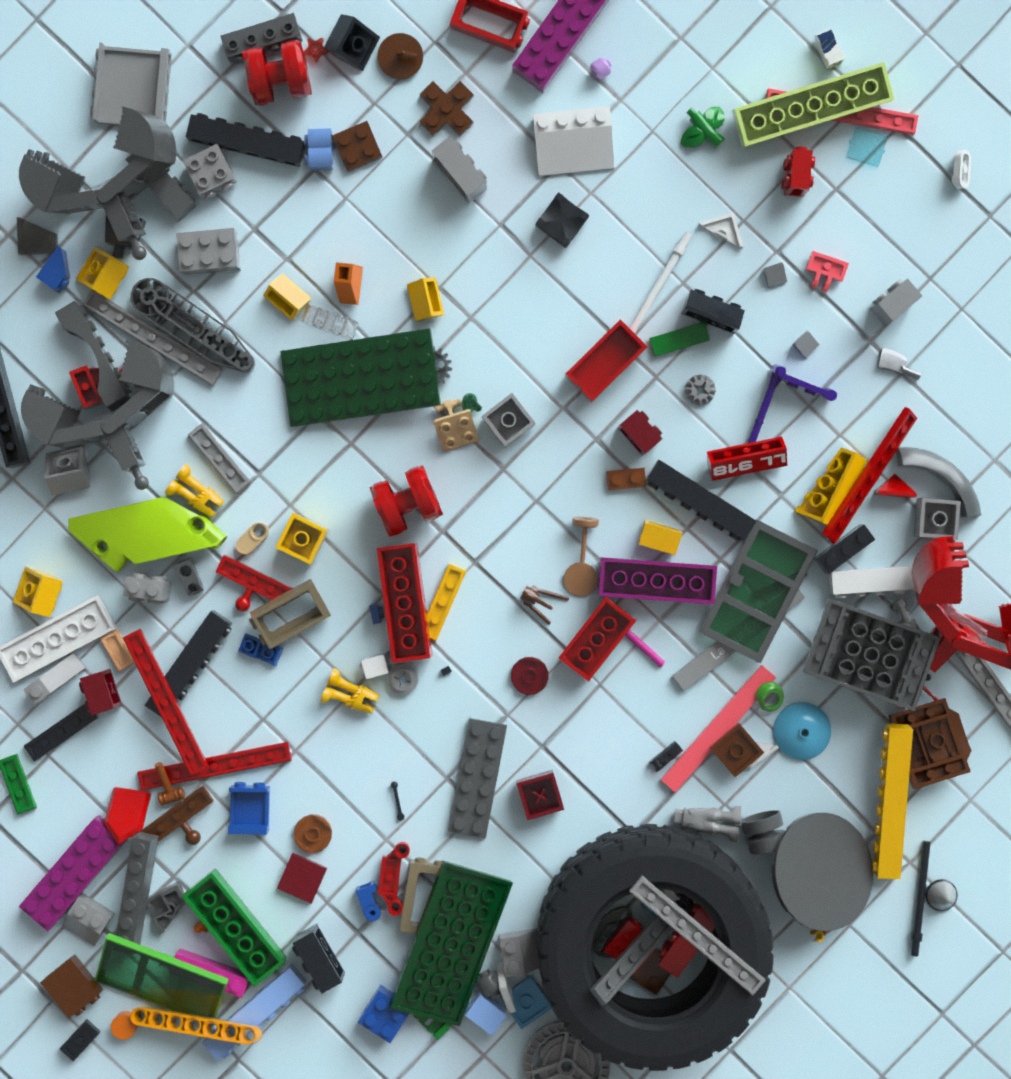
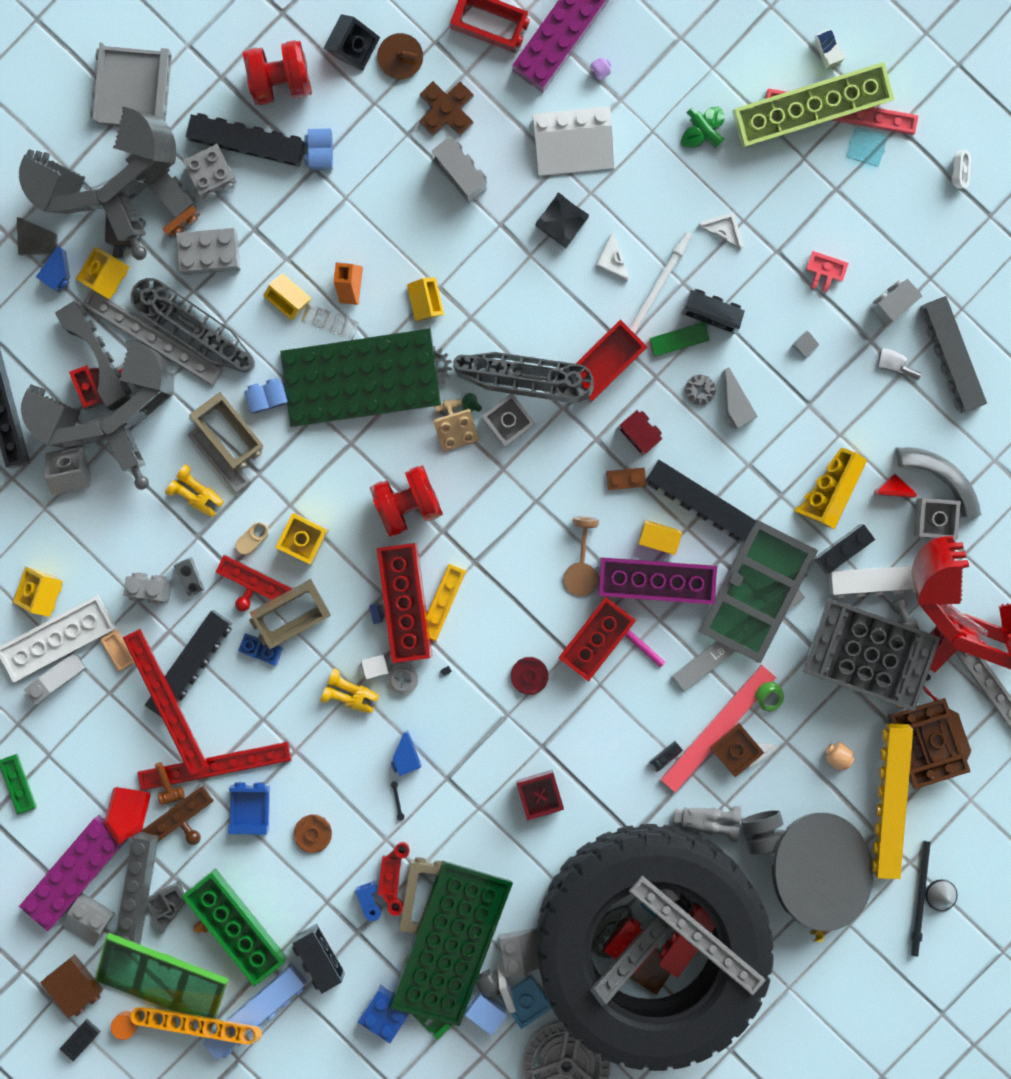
(59, 732): black tile -> none
(100, 692): dark red brick -> none
(144, 532): lime panel -> none
(186, 218): none -> dark orange plate
(220, 403): none -> dark tan piece
(237, 980): dark pink brick -> none
(265, 34): dark grey brick -> none
(266, 396): none -> medium blue brick
(302, 878): dark red tile -> none
(320, 51): clear red plate -> none
(357, 146): reddish brown plate -> none
(405, 756): none -> blue slope
(477, 778): dark grey plate -> none
(526, 376): none -> dark grey beam
(530, 596): reddish brown plant -> none
(612, 260): none -> white tile
(736, 403): none -> light grey slope
(747, 458): red brick -> none
(775, 274): light grey slope -> none
(777, 374): dark purple piece -> none
(790, 725): medium azure dish -> none
(798, 172): red brick -> none
(839, 756): none -> light nougat head
(869, 475): red tile -> none
(953, 355): none -> dark grey brick

